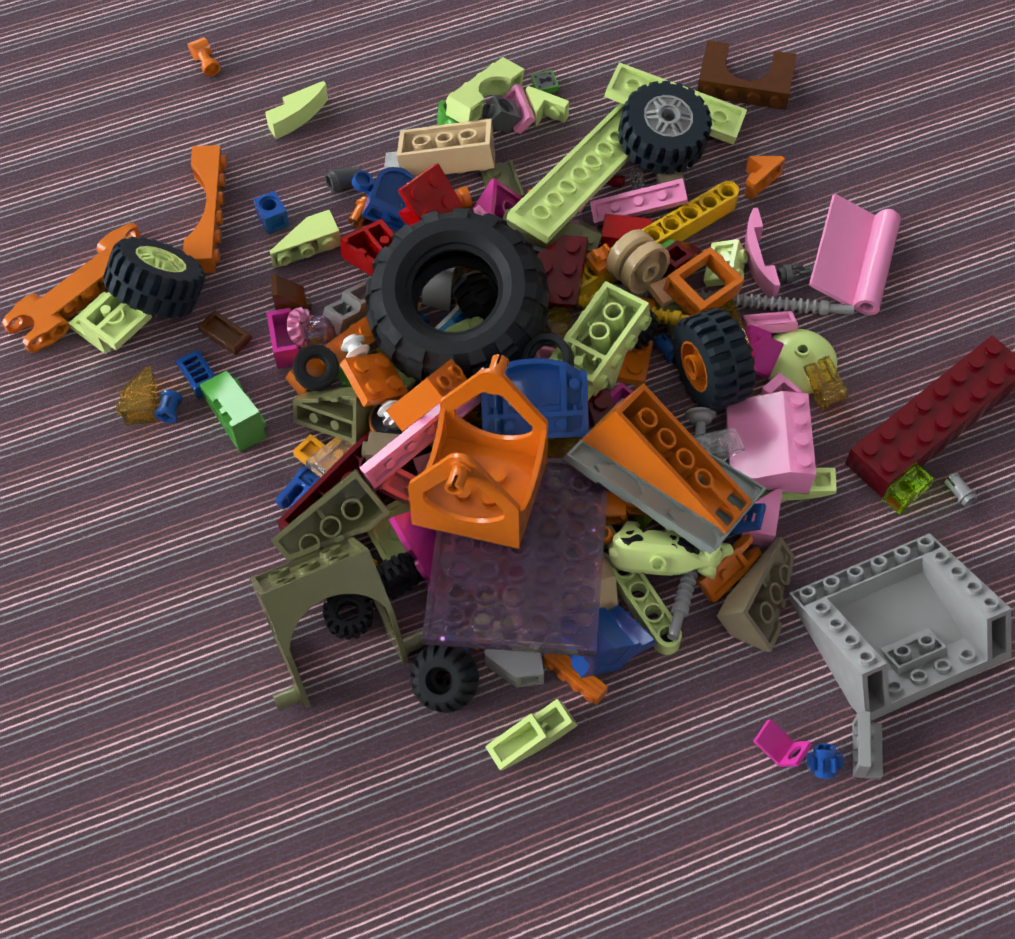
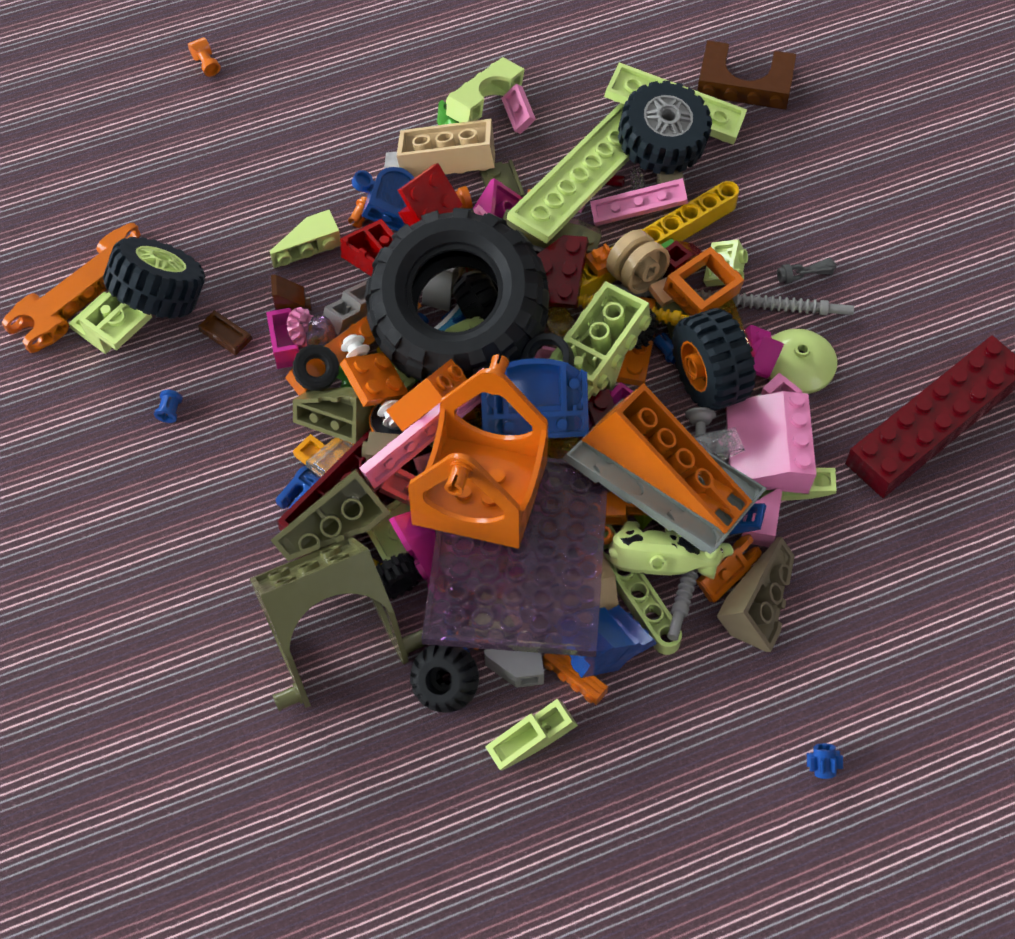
(138, 399): clear yellow slope -> none
(188, 374): blue slope -> none
(203, 242): orange arch -> none
(234, 410): bright green wedge -> none
(271, 212): blue brick -> none
(297, 109): yellowish green slope -> none
(340, 178): dark grey cone -> none
(351, 627): black tyre -> none
(502, 112): dark grey brick -> none
(545, 81): tile -> none
(547, 104): yellowish green slope -> none
(618, 225): red slope -> none
(762, 172): orange slope -> none
(764, 276): bright pink slope -> none
(772, 322): bright pink tile -> none
(780, 746): dark pink bracket -> none
(831, 384): clear yellow piece -> none
(855, 255): bright pink door -> none
(867, 747): light grey bracket -> none
(904, 625): light grey slope -> none
(907, 489): clear neon green leg -> none
(961, 490): light grey pin -> none

